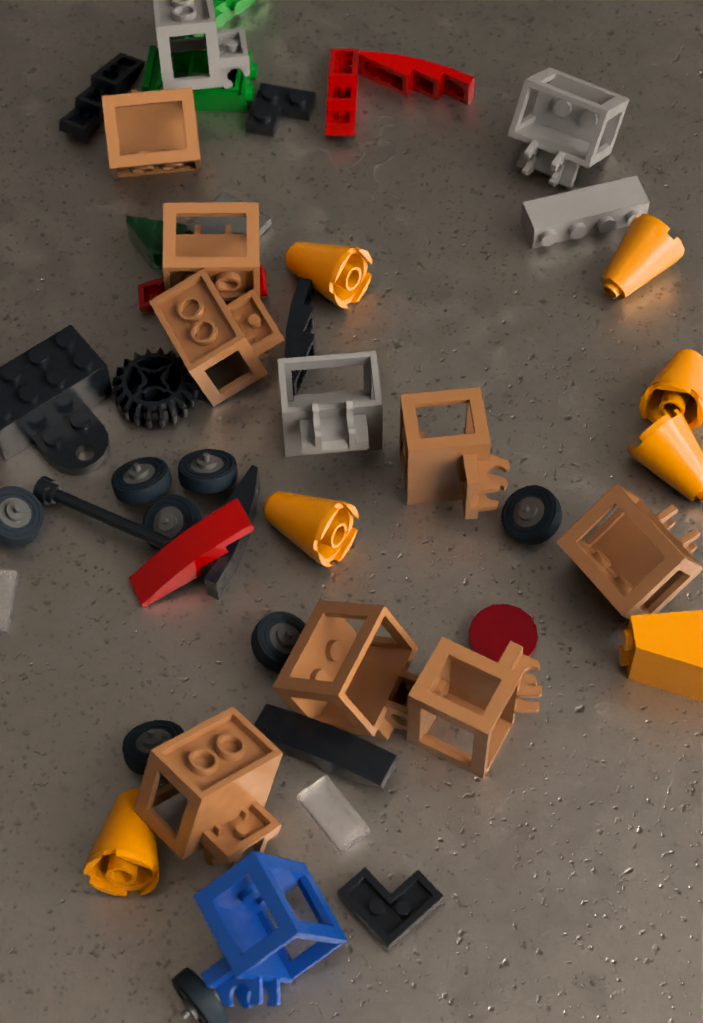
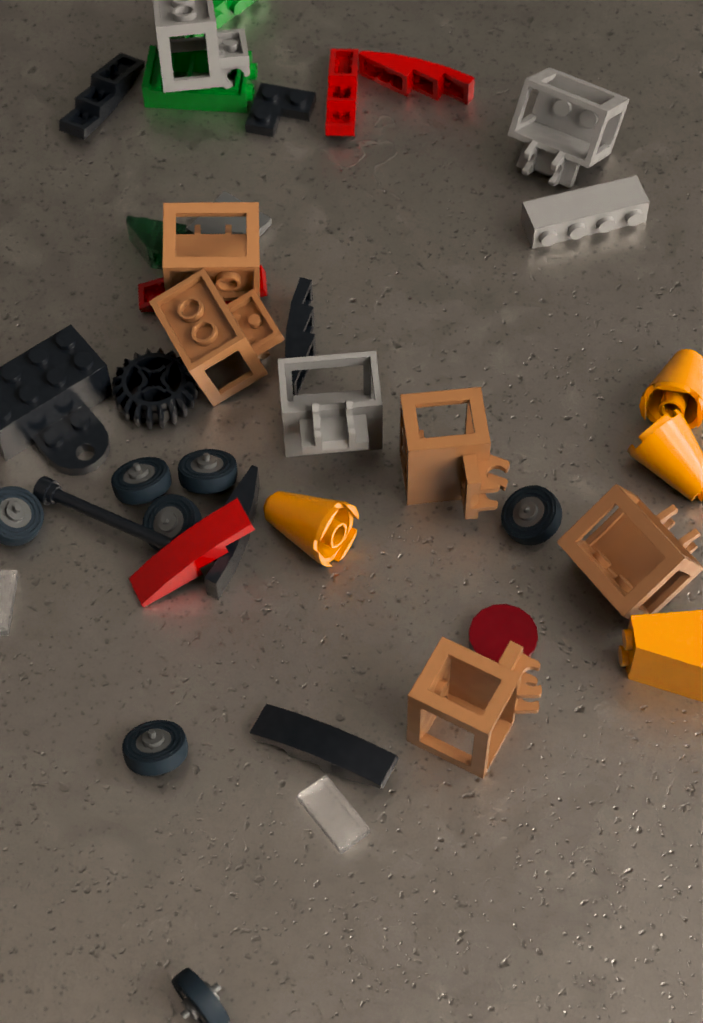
(124, 851): light orange cone -> none
(151, 132): medium nougat piece -> none
(226, 776): medium nougat piece -> none
(250, 943): blue piece -> none
(275, 638): black wheel -> none
(335, 270): light orange cone -> none
(350, 676): medium nougat piece -> none
(387, 914): black plate -> none
(640, 256): light orange cone -> none

